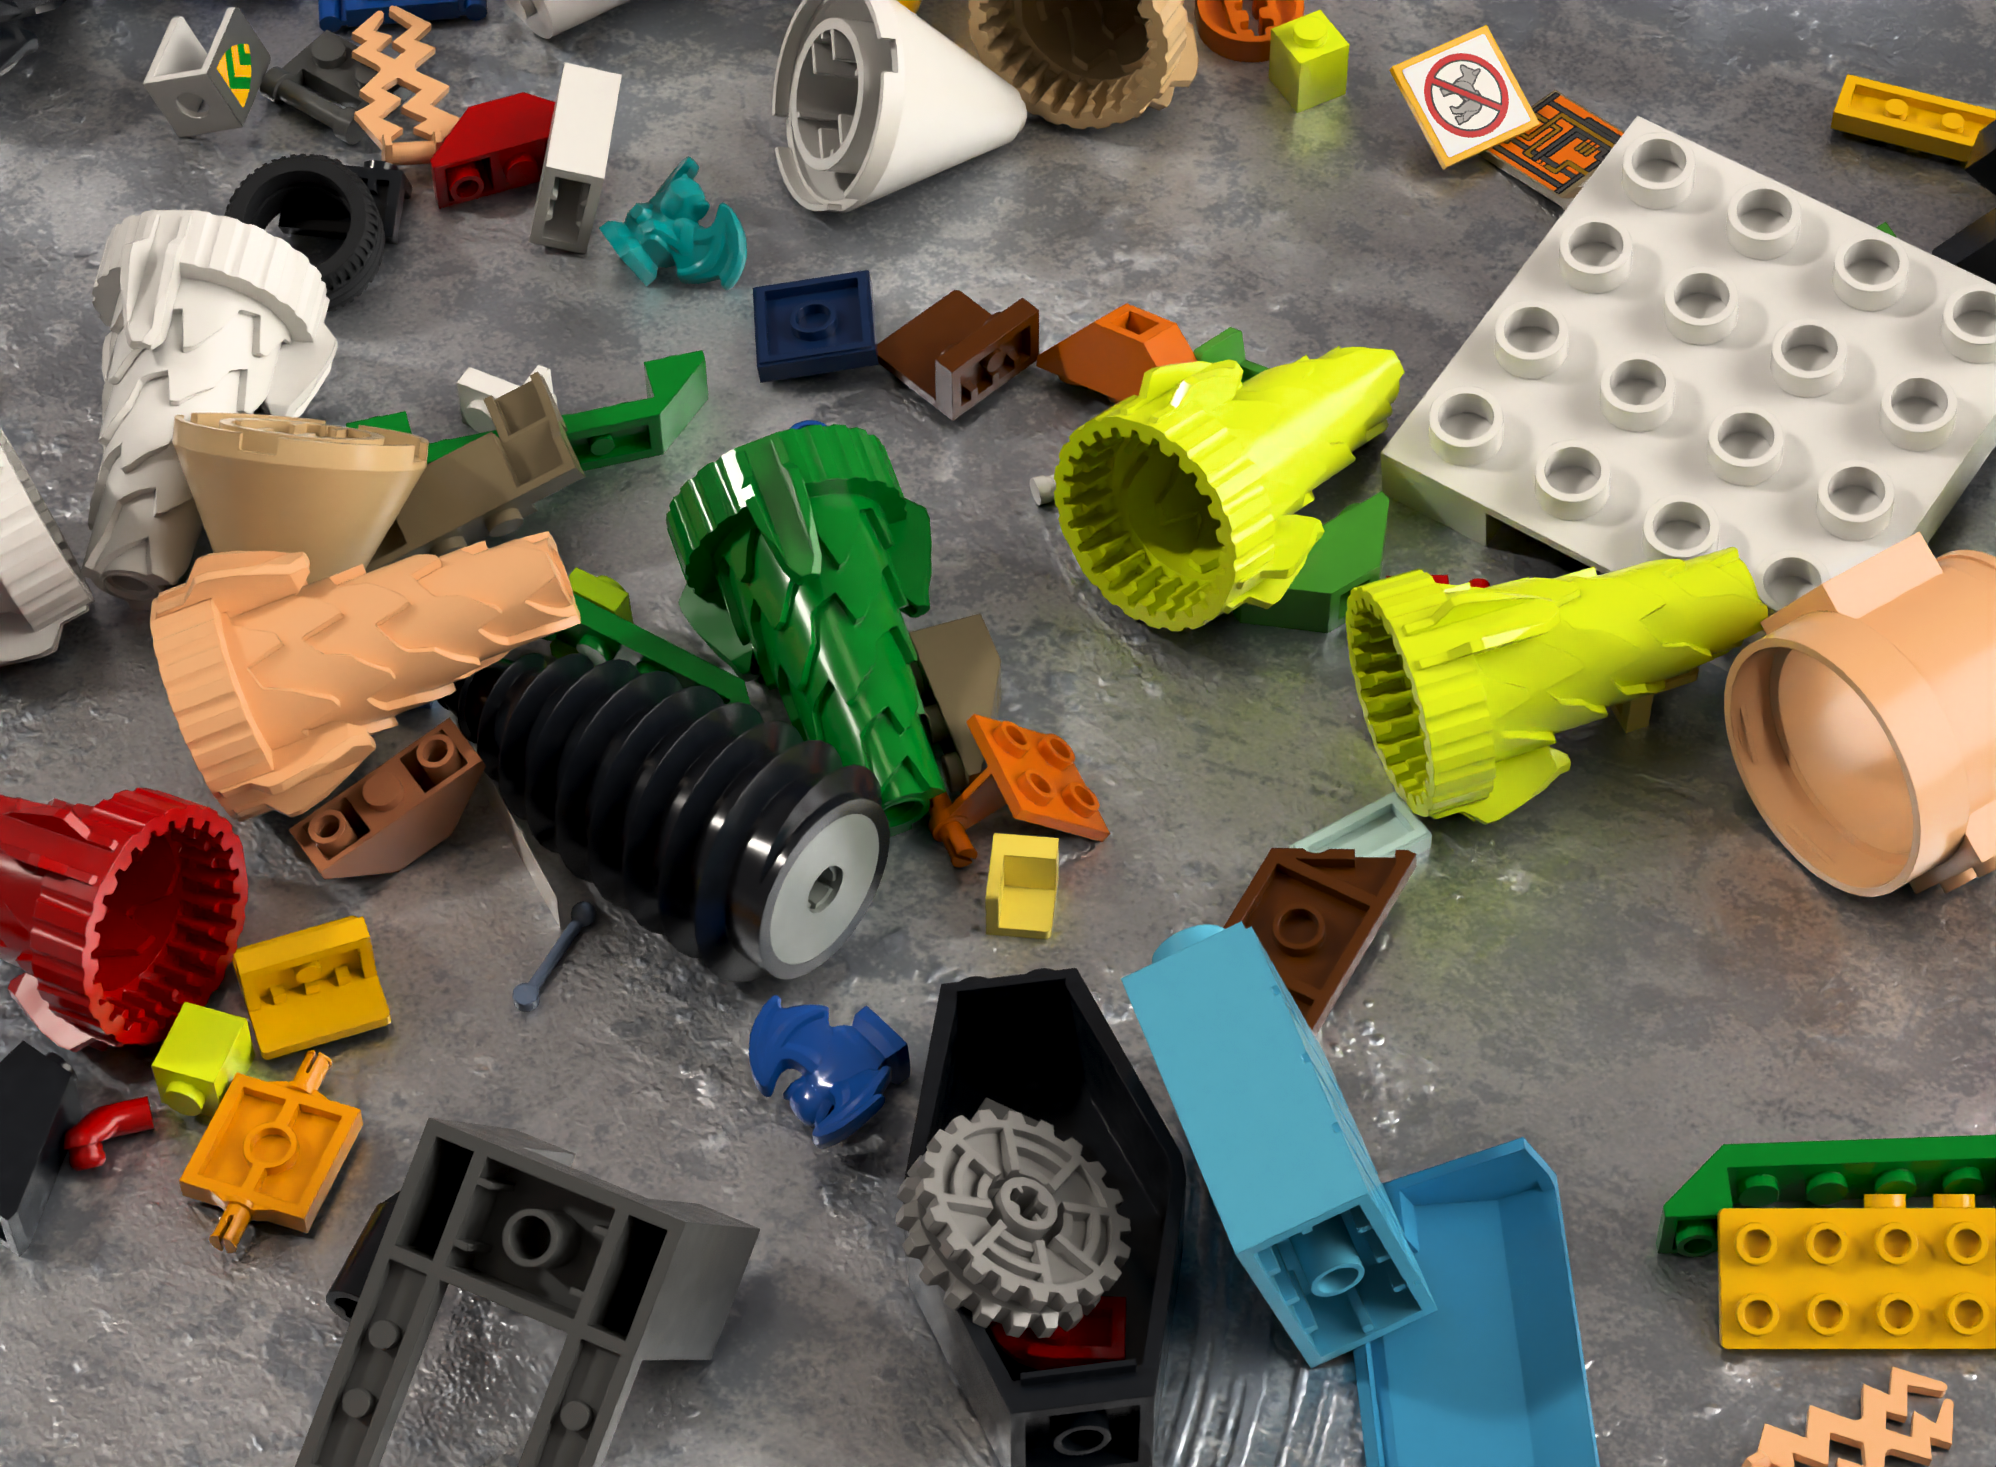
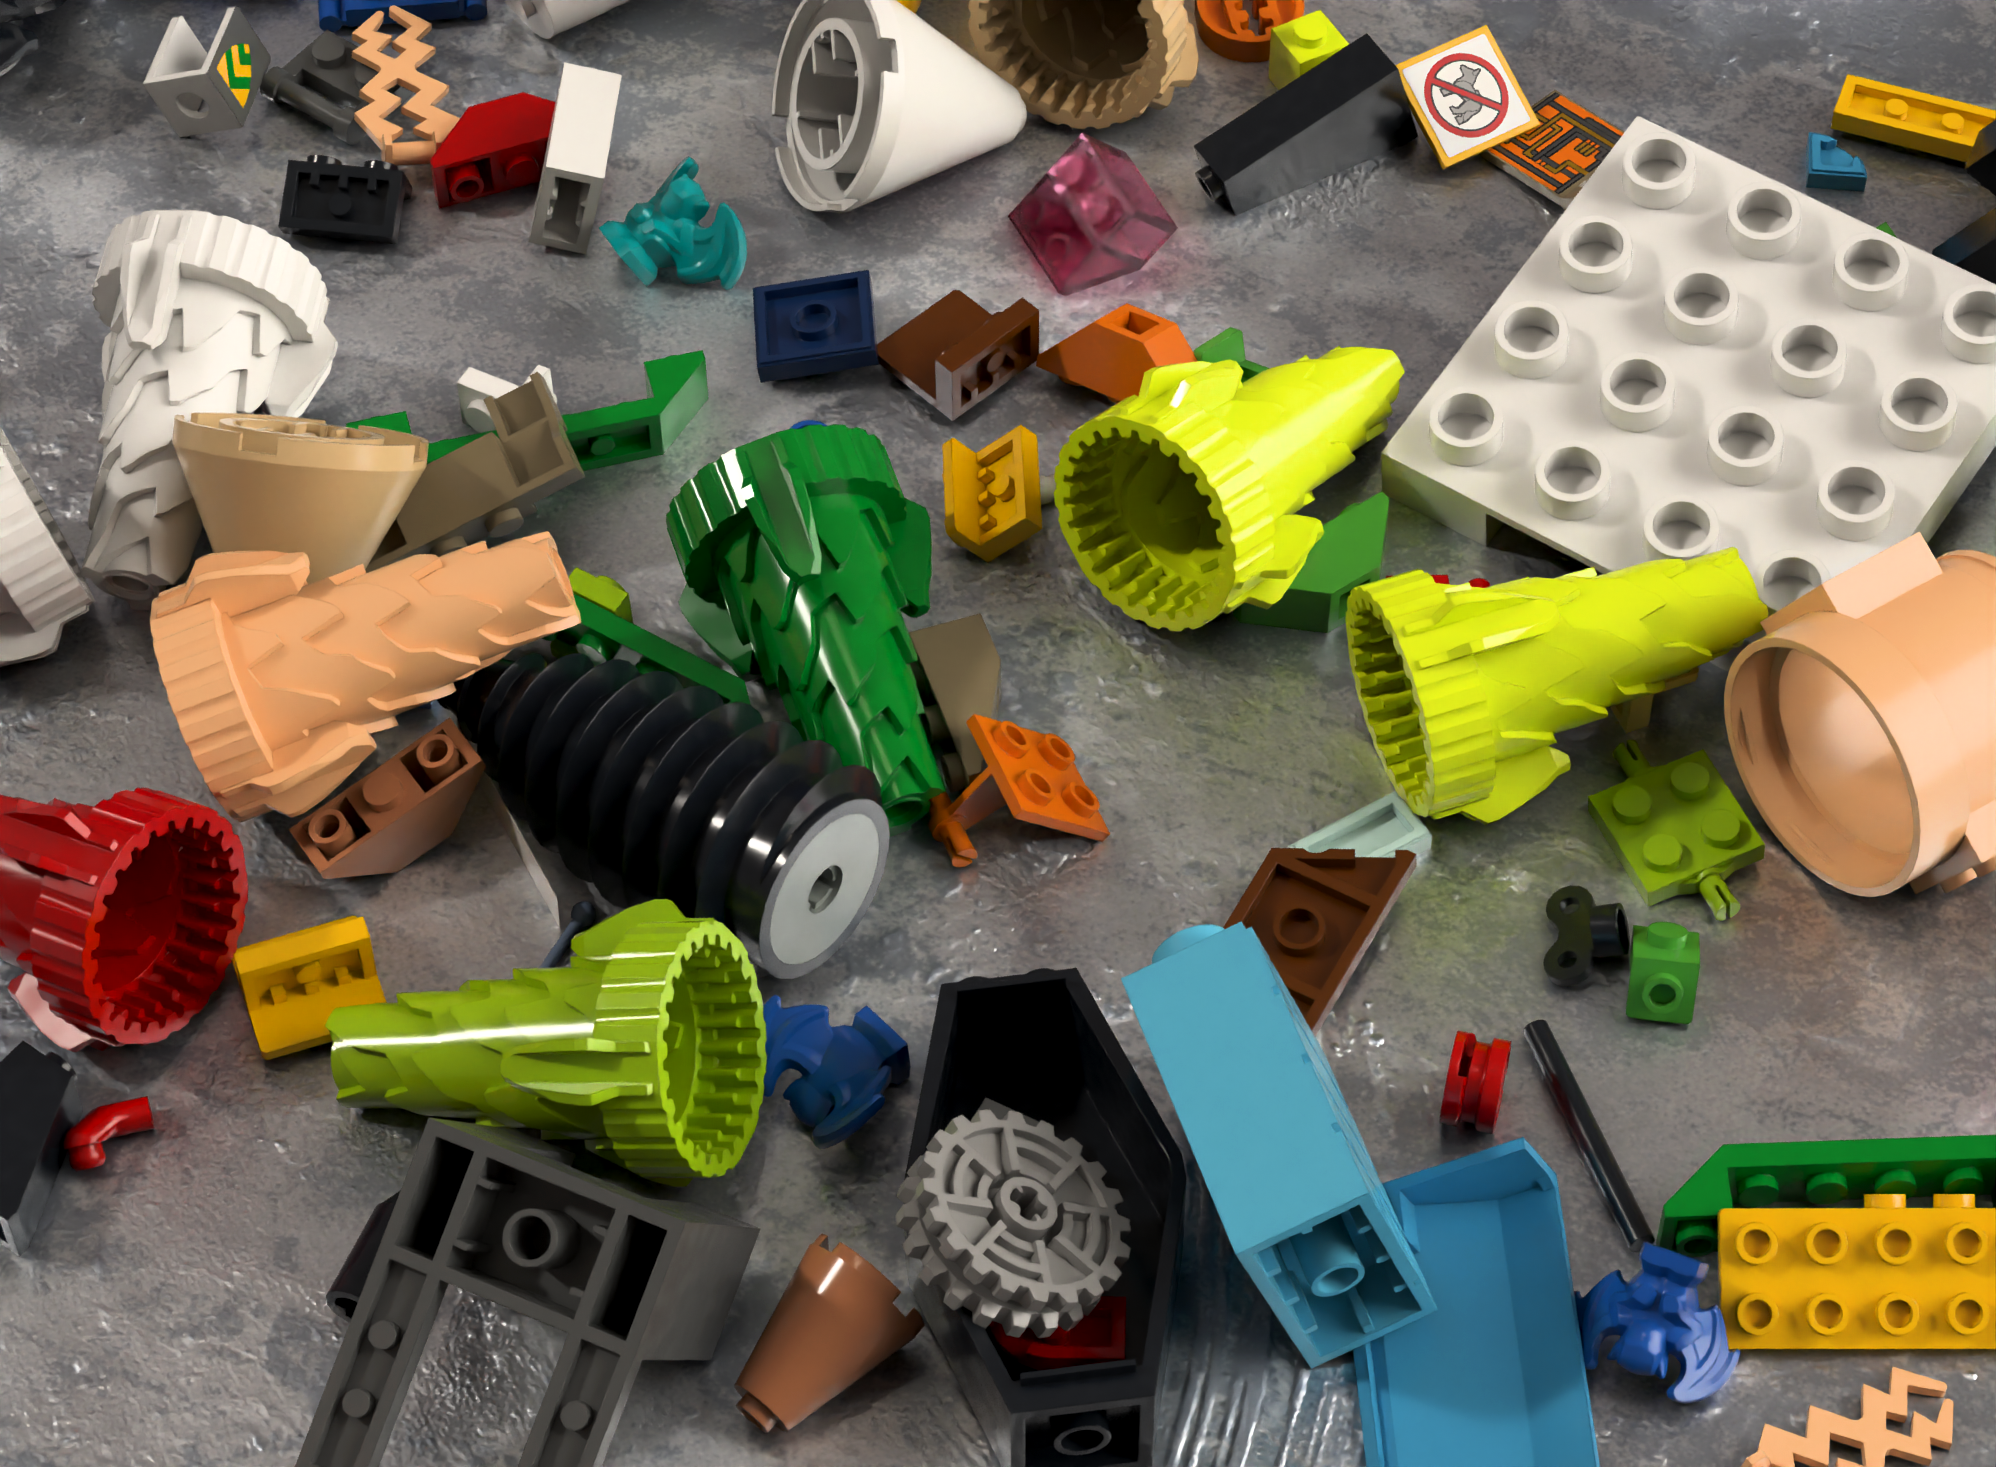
(201, 1059): neon yellow brick -> none
(271, 1152): light orange plate -> none
(319, 180): black tyre -> none
(632, 1048): none -> lime cone
(822, 1337): none -> nougat cone
(992, 493): none -> yellow bracket
(1022, 886): light yellow panel -> none
(1091, 217): none -> clear pink slope
(1309, 129): none -> black slope
(1475, 1082): none -> red wheel
(1583, 934): none -> black piece
(1588, 1135): none -> black bar
(1659, 1317): none -> blue animal
(1663, 973): none -> bright green bracket
(1676, 828): none -> lime plate
(1831, 166): none -> dark azure tile

